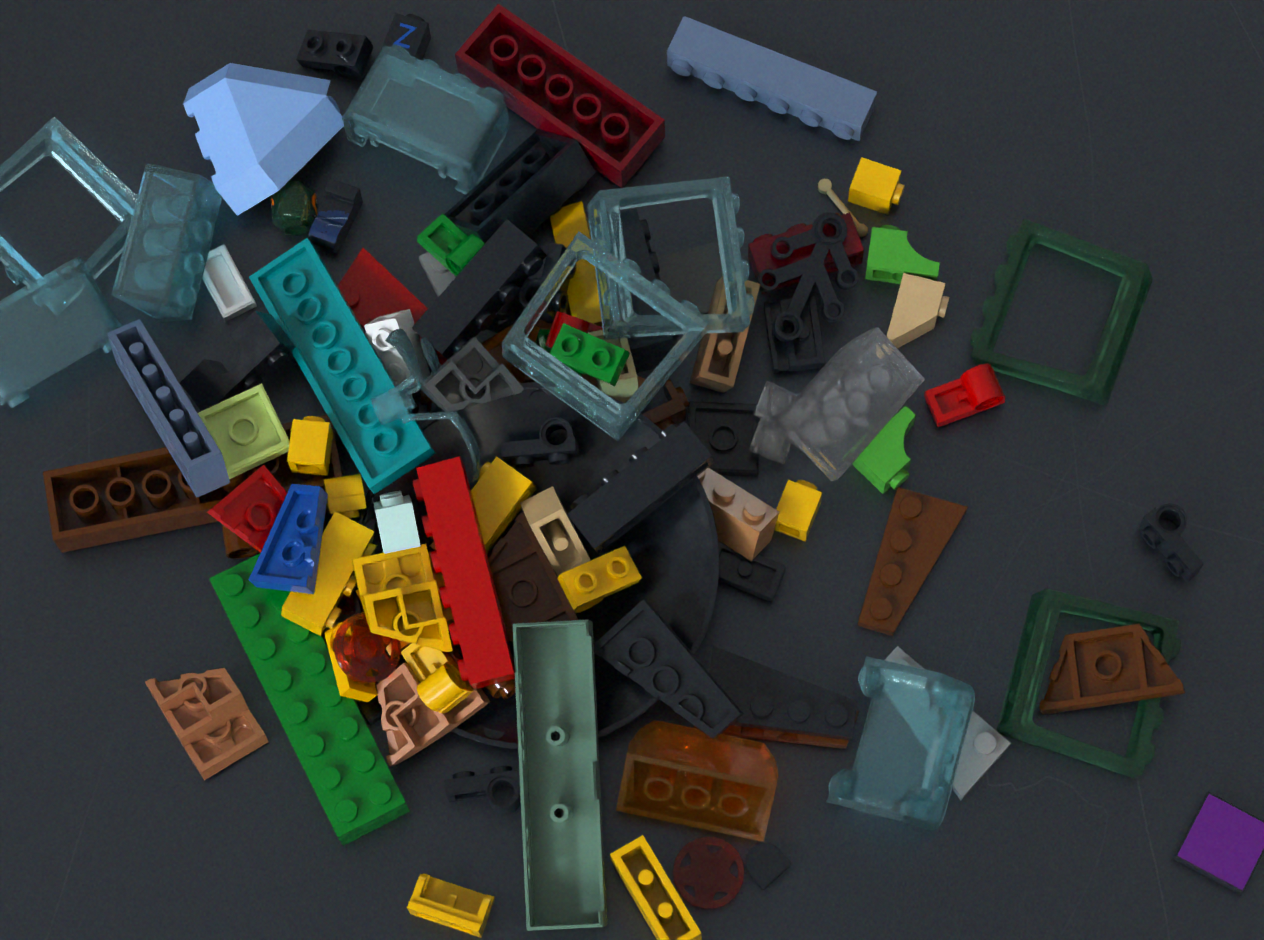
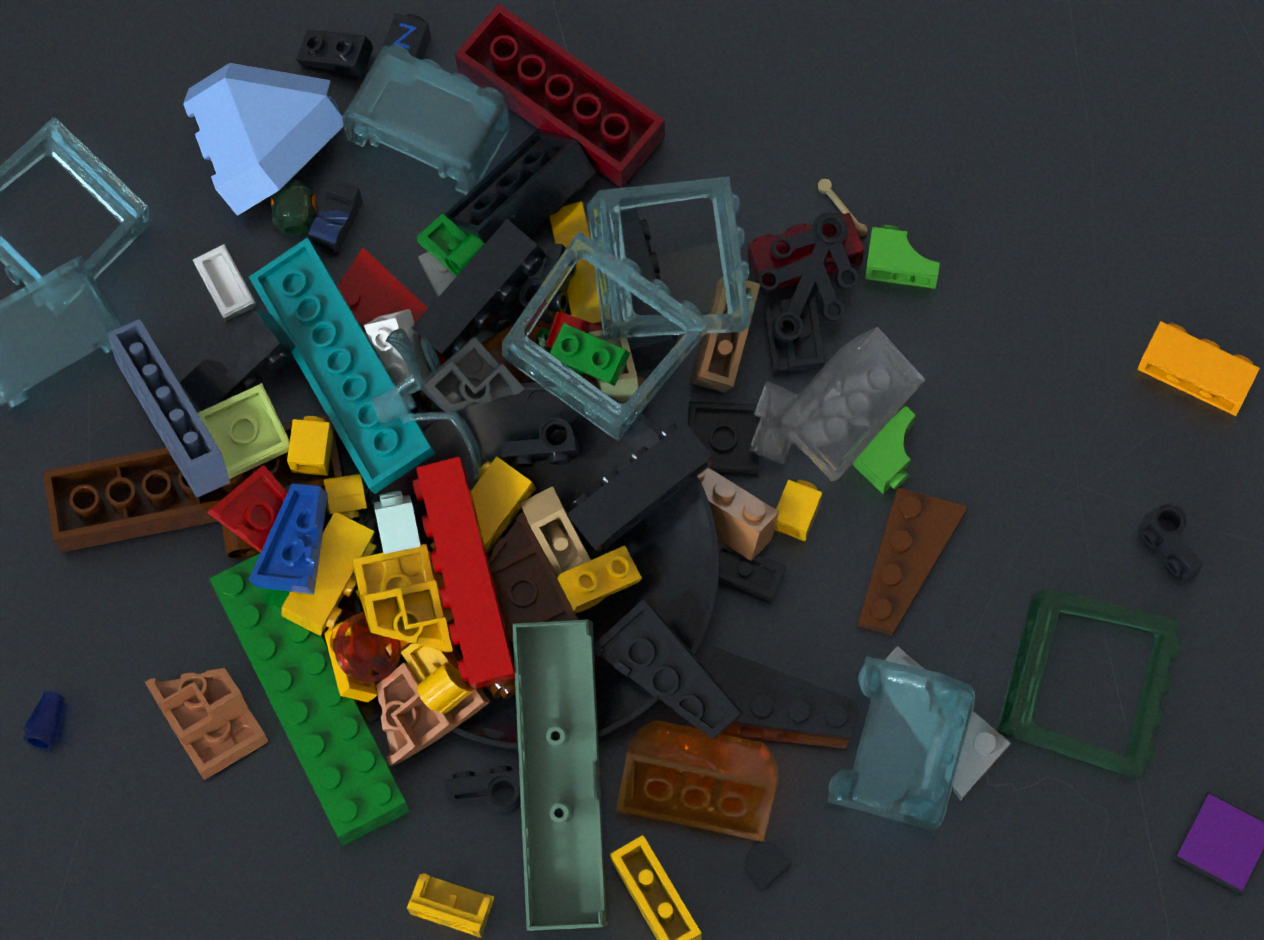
(45, 721): none -> clear blue cone
(167, 243): clear light blue slope -> none
(671, 411): reddish brown bracket -> none
(708, 872): clear red wheel -> none
(771, 79): sand blue brick -> none
(876, 186): yellow brick -> none
(916, 309): tan slope -> none
(963, 397): red plate -> none
(1108, 670): reddish brown wing -> none
(1116, 335): clear green windscreen -> none
(1198, 367): none -> light orange brick

